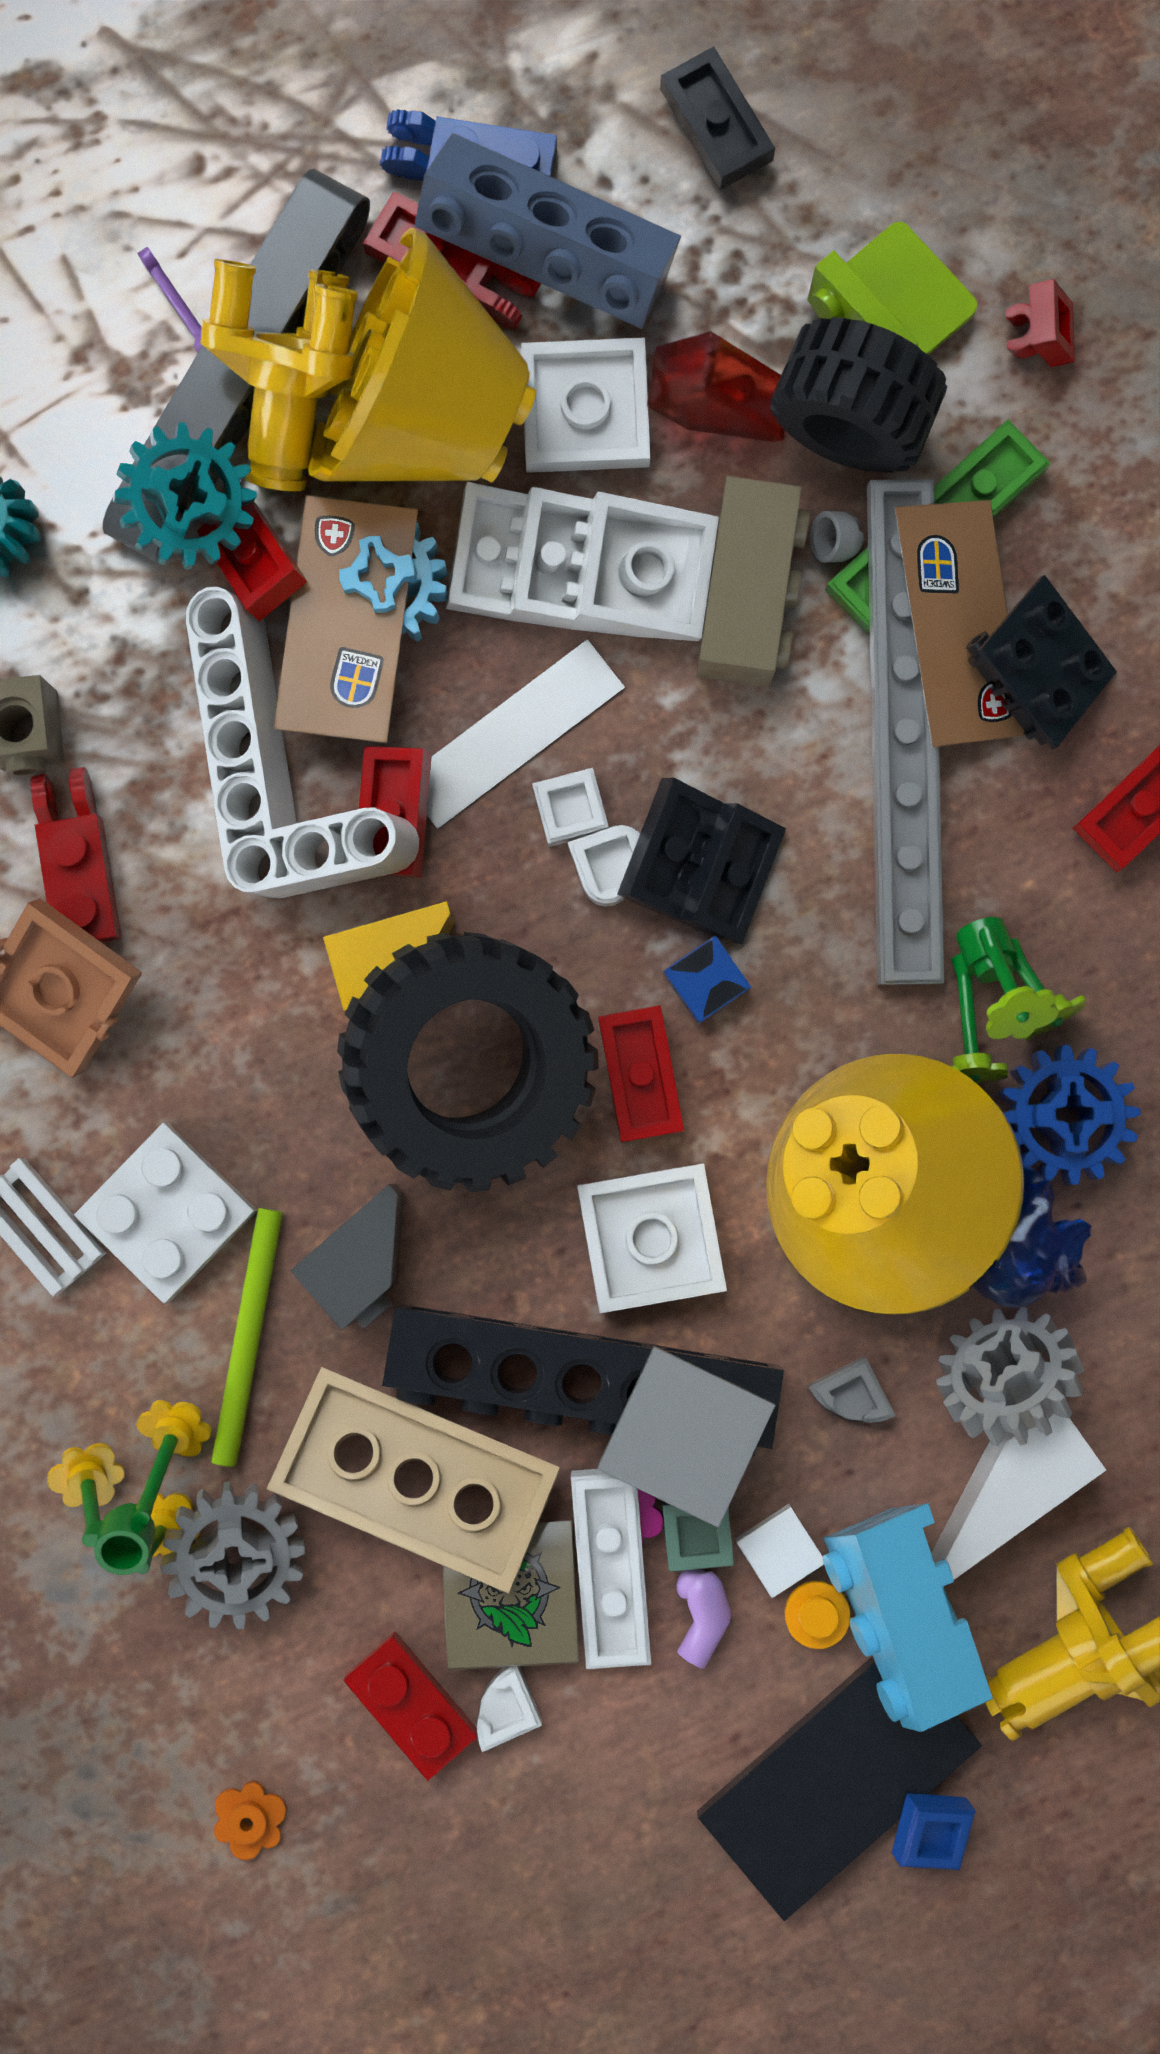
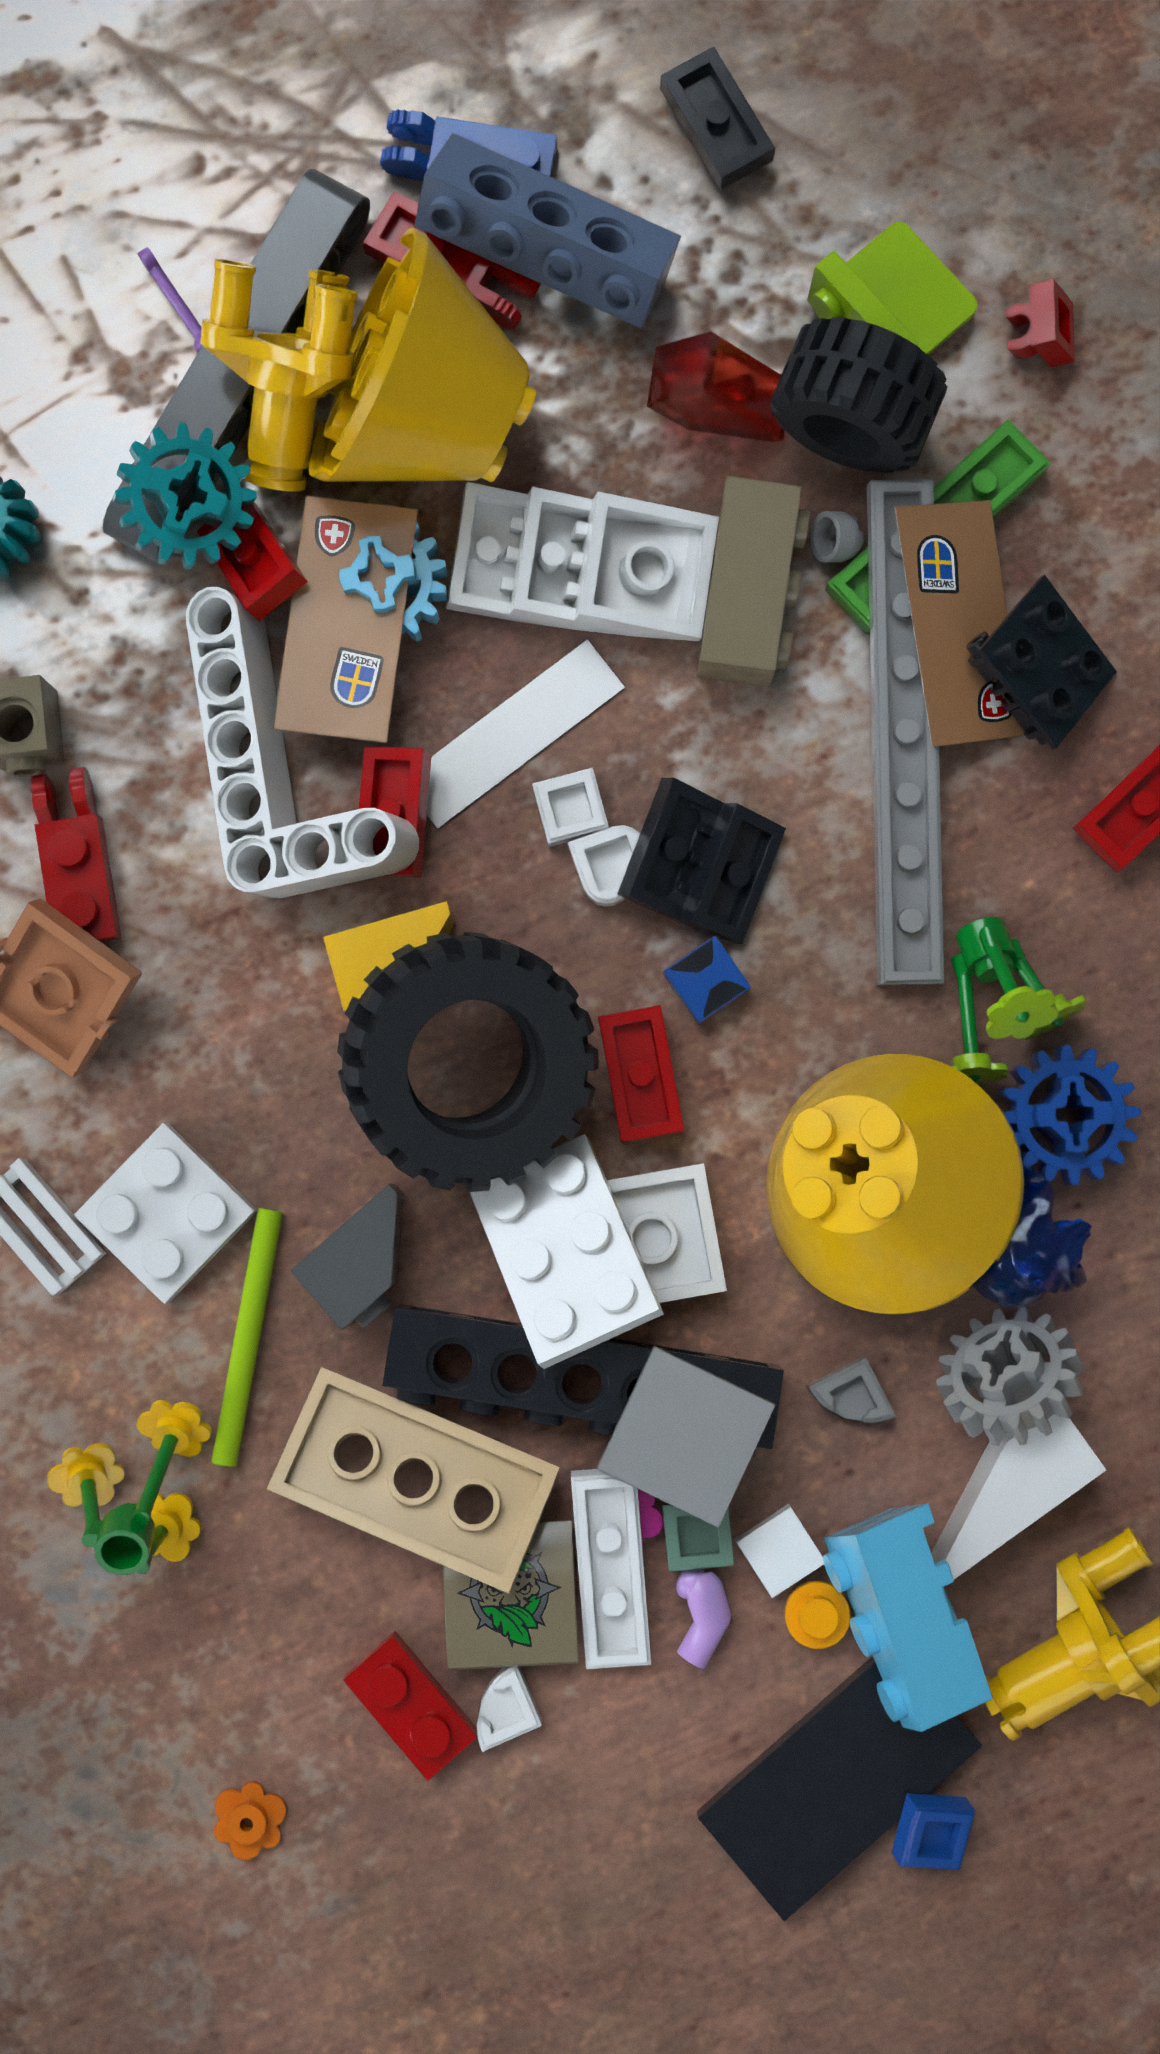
(209, 1562): light grey gear -> none
(566, 1254): none -> white plate
(587, 405): white plate -> none

